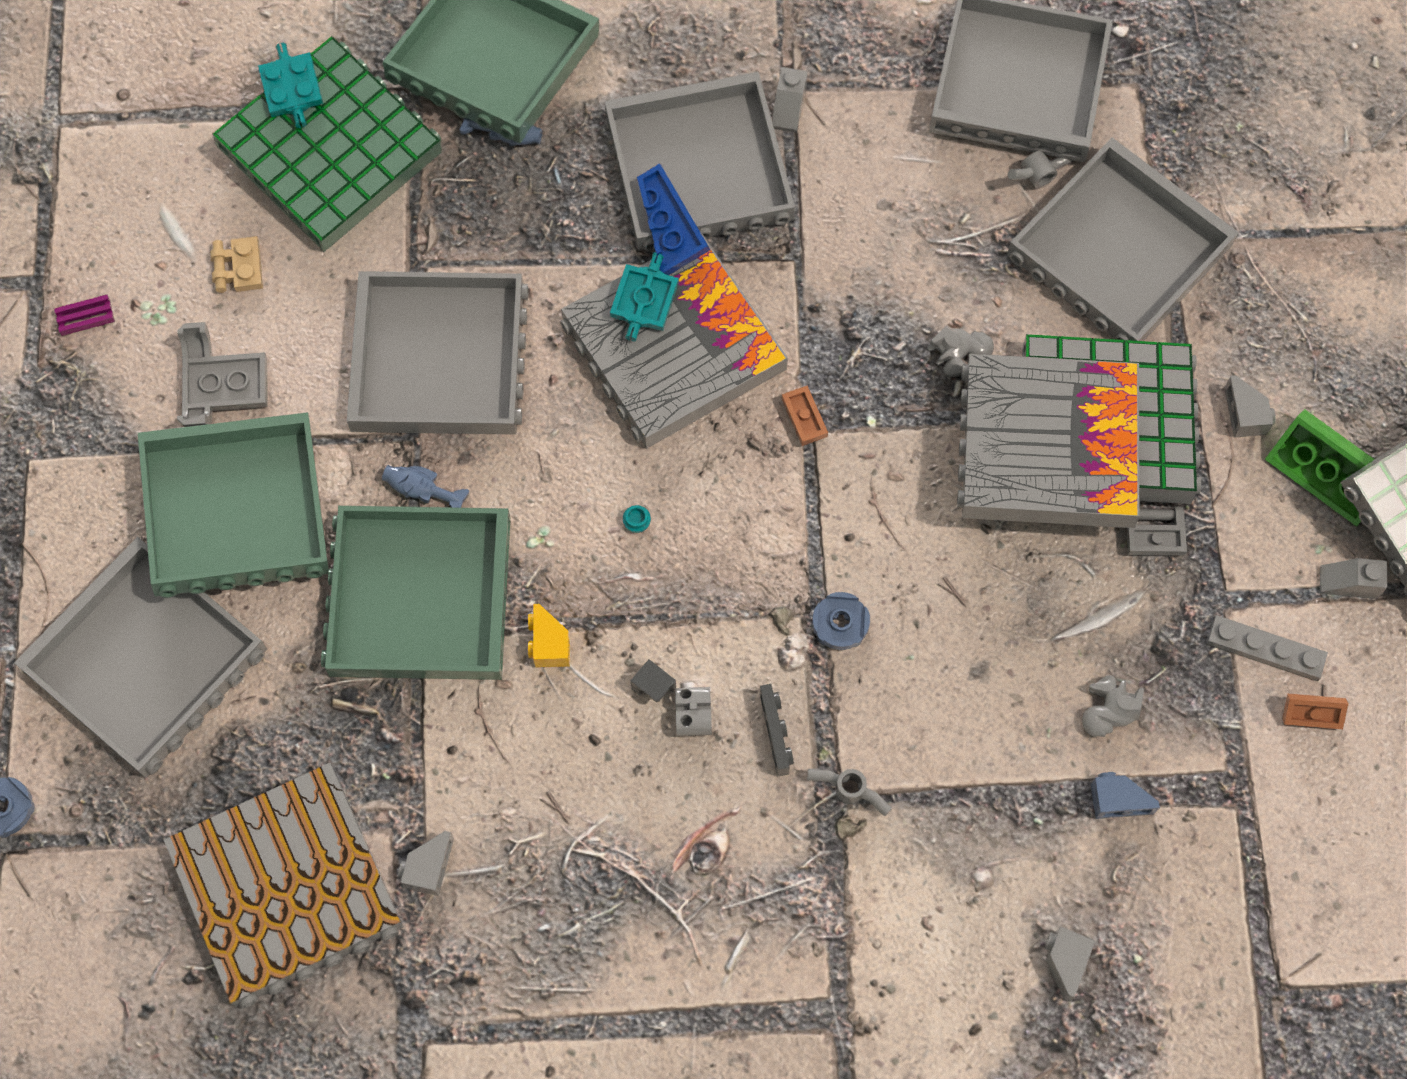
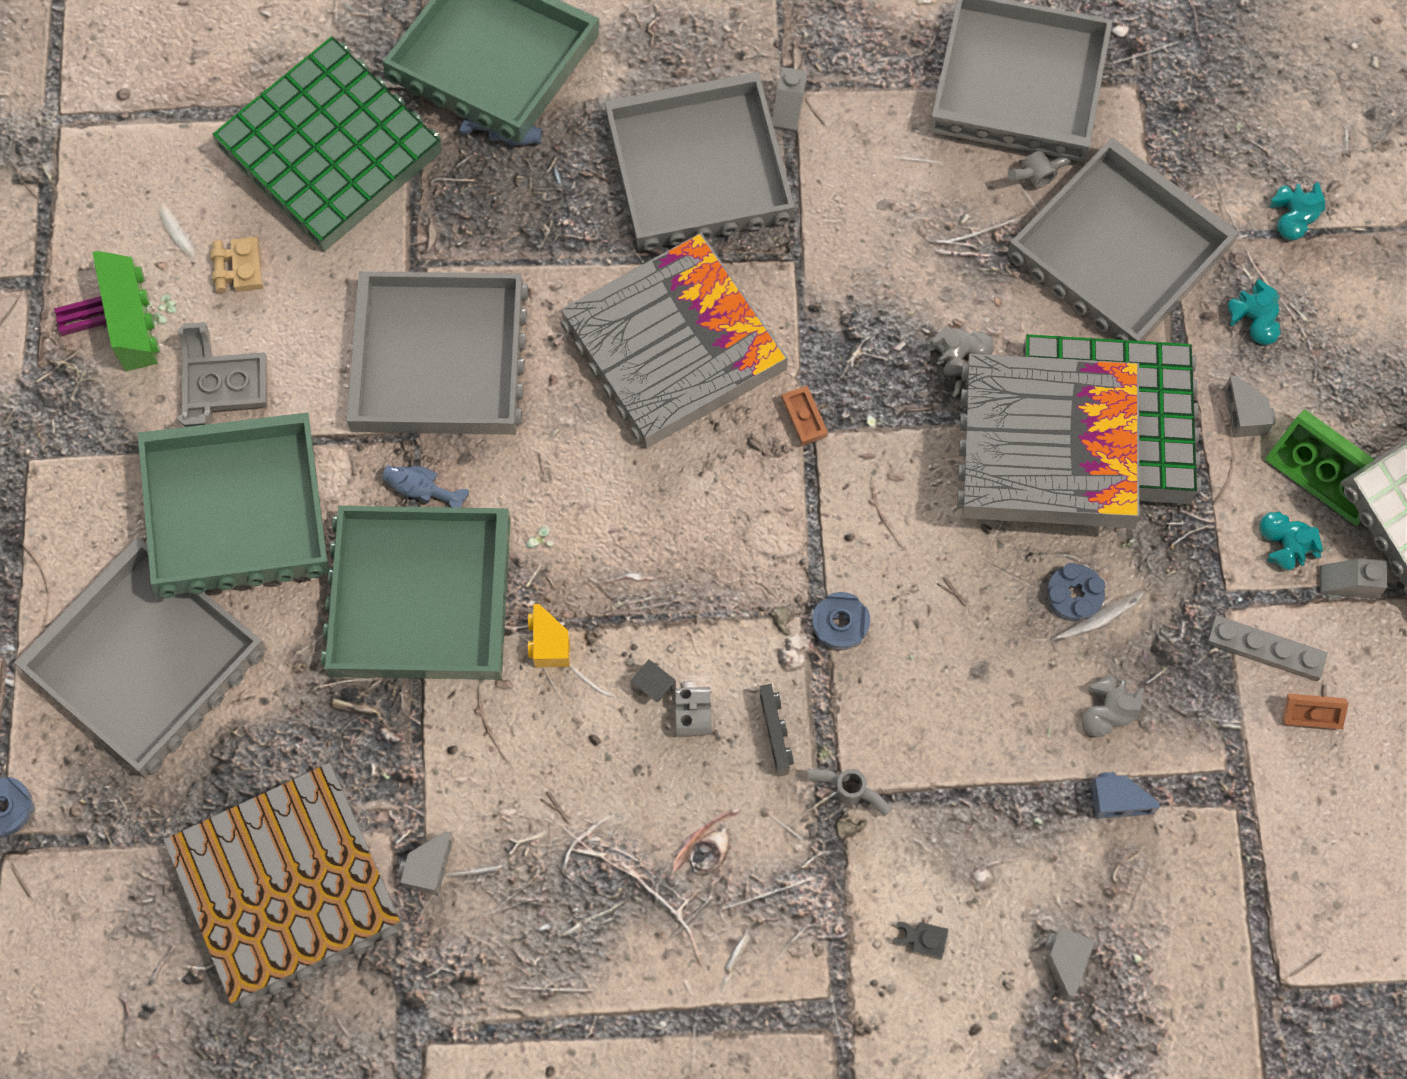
(126, 310): none -> bright green slope
(290, 85): teal plate -> none
(636, 519): teal plate -> none
(644, 297): teal plate -> none
(670, 222): blue wing -> none
(926, 940): none -> dark grey plate
(1070, 577): none -> sand blue plate
(1158, 538): light grey plate -> none
(1261, 308): none -> teal animal
(1295, 537): none -> teal animal
(1302, 207): none -> teal animal

